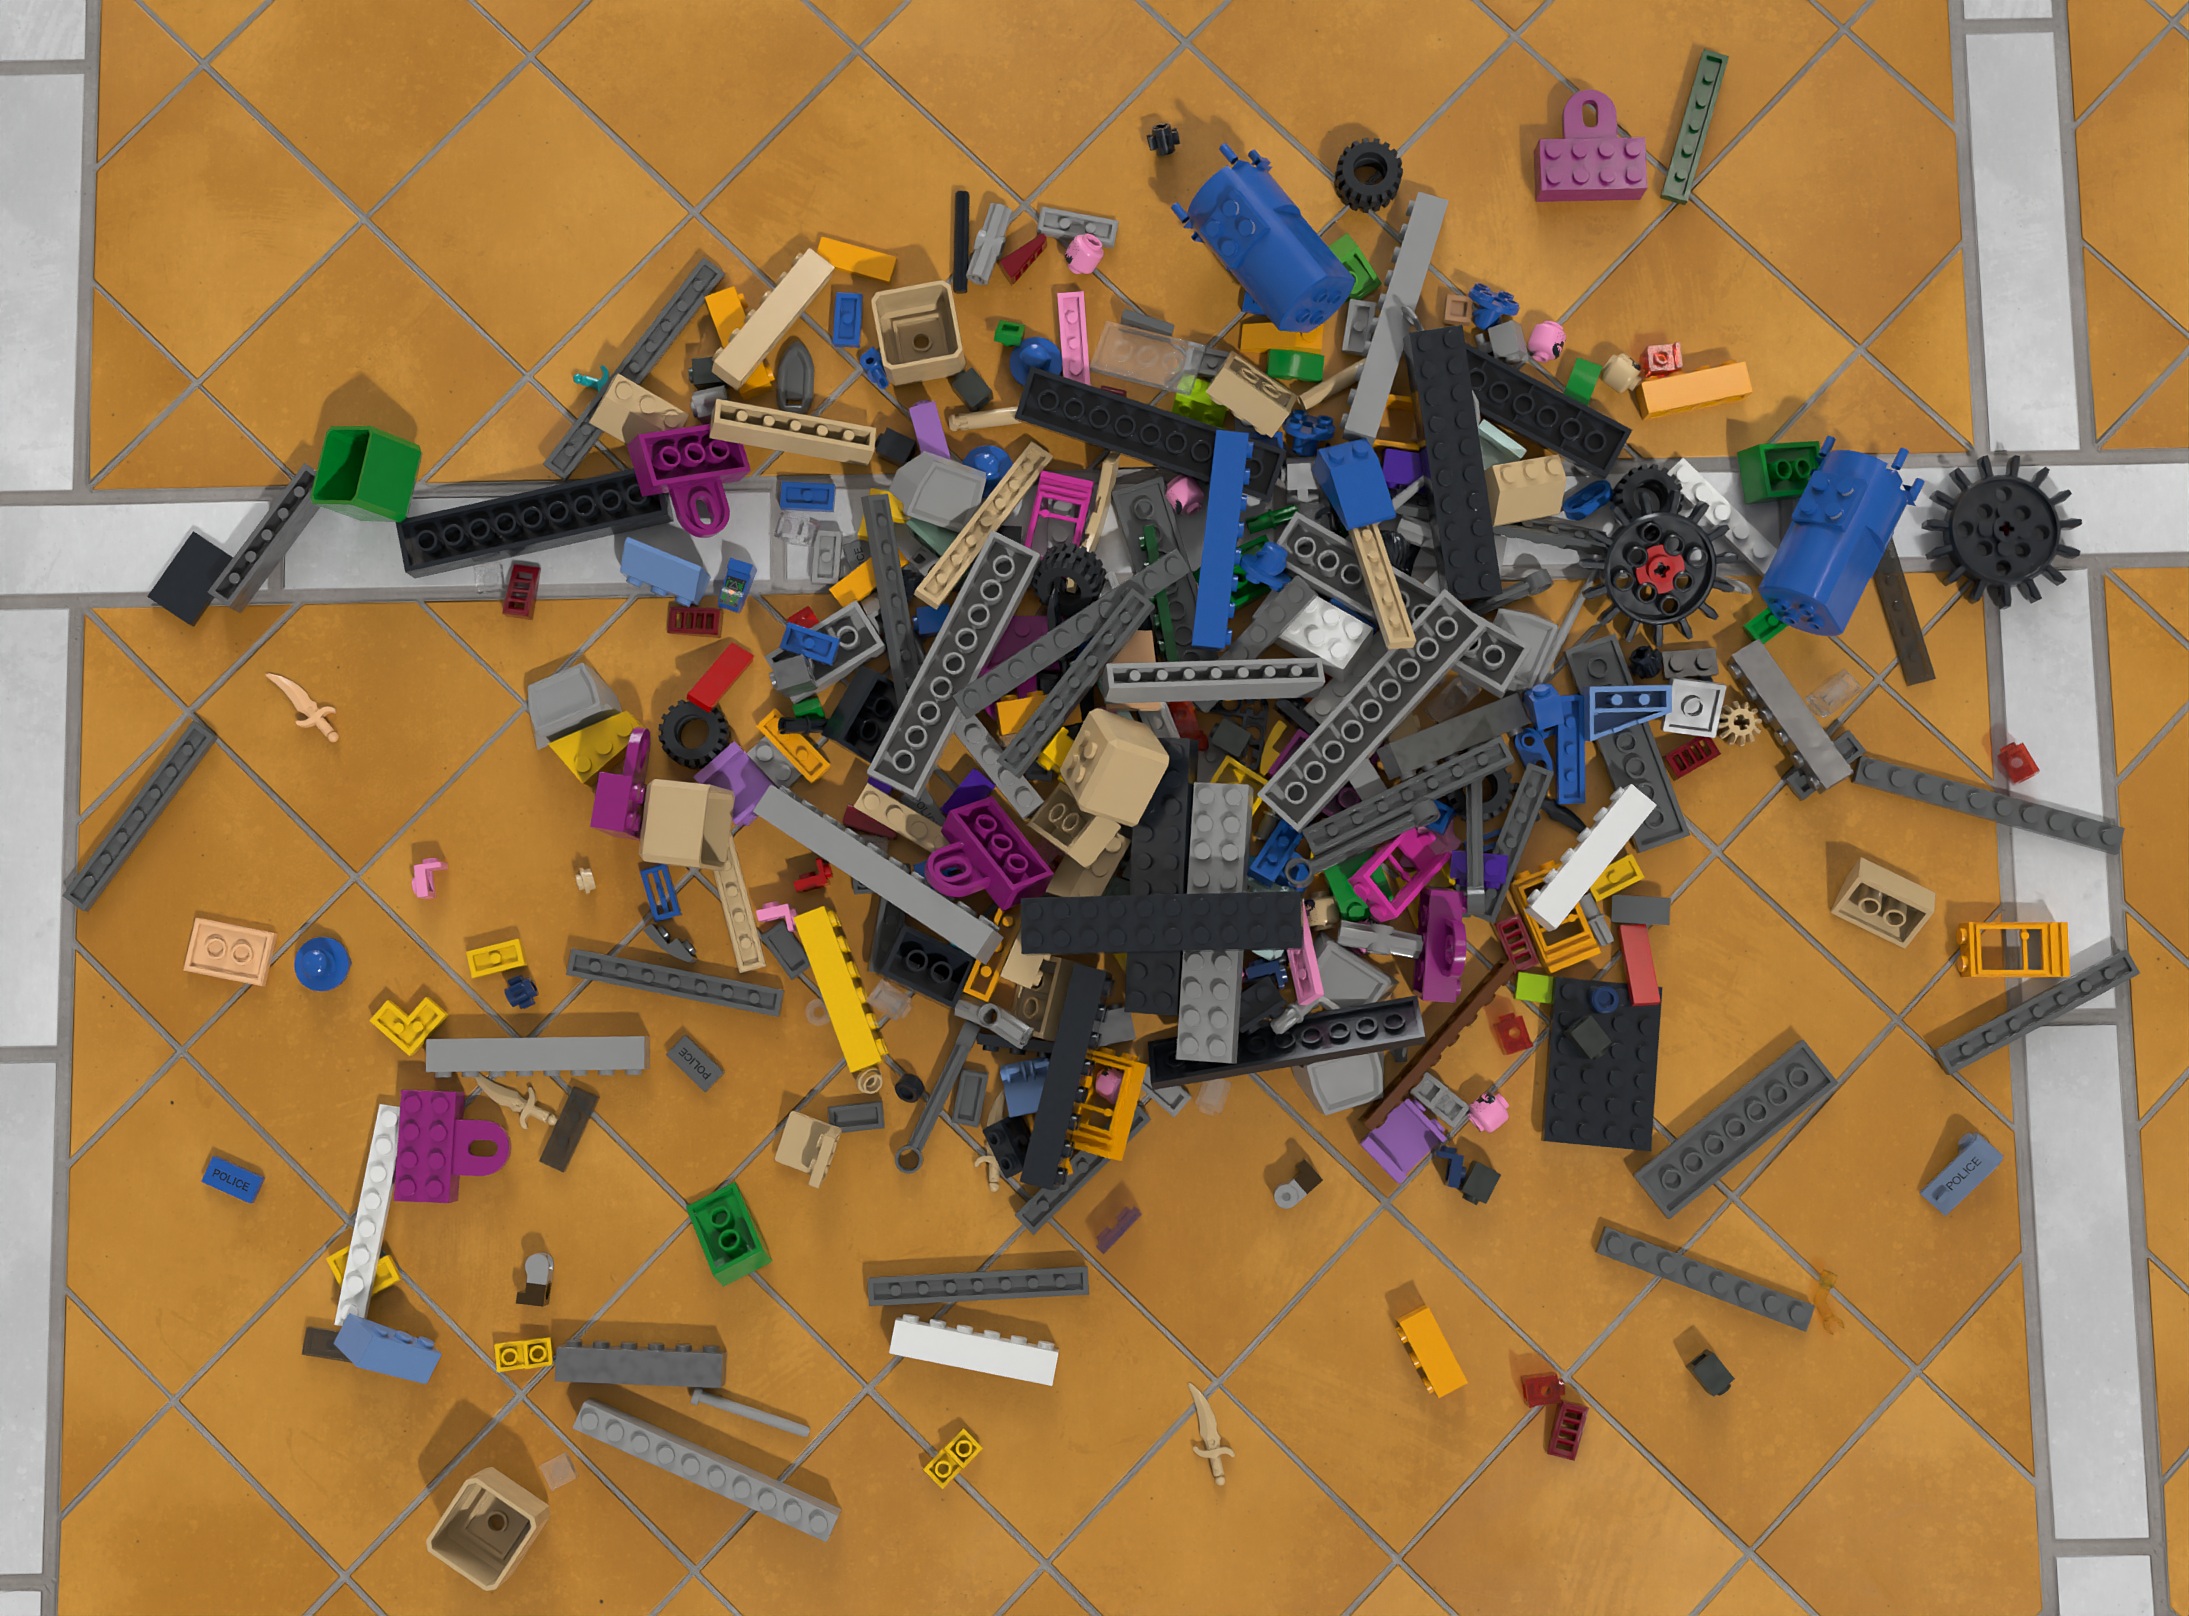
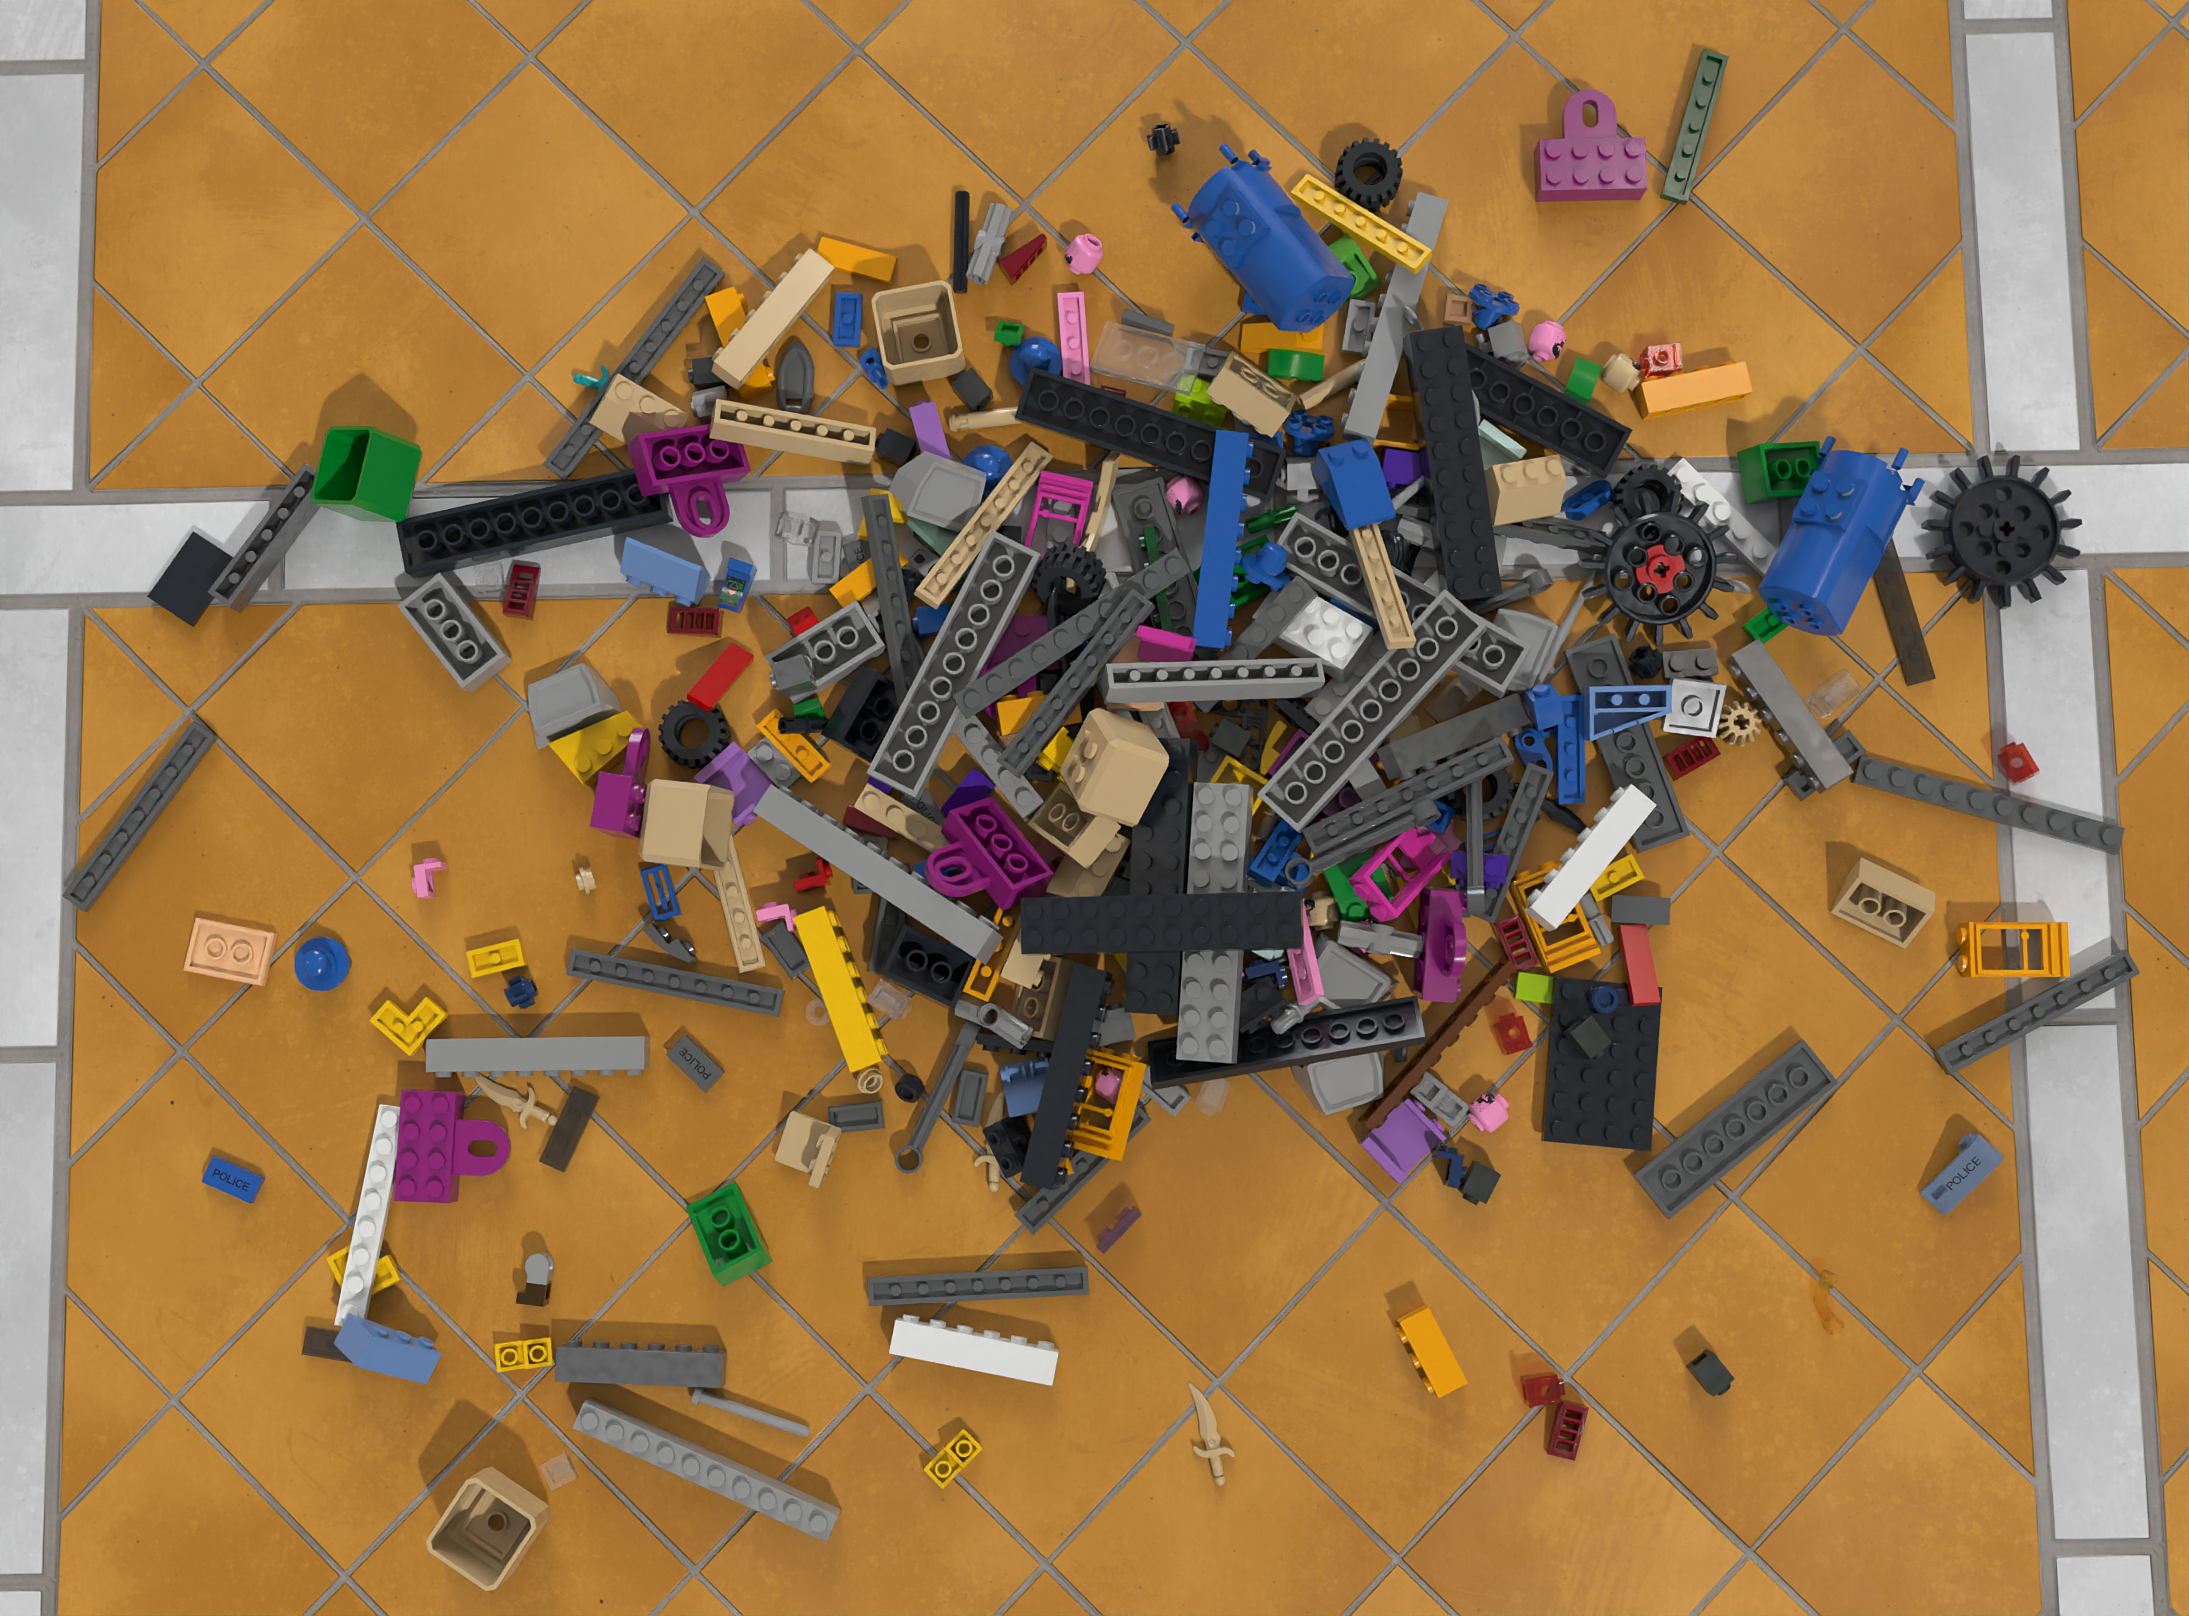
(305, 705): light nougat piece -> none
(455, 633): none -> light grey brick
(807, 496): blue plate -> none
(810, 643): blue plate -> none
(1068, 225): light grey tile -> none
(1164, 646): none -> dark pink panel
(1297, 1187): leg -> none
(1361, 224): none -> yellow plate
(1705, 1279): dark grey plate -> none

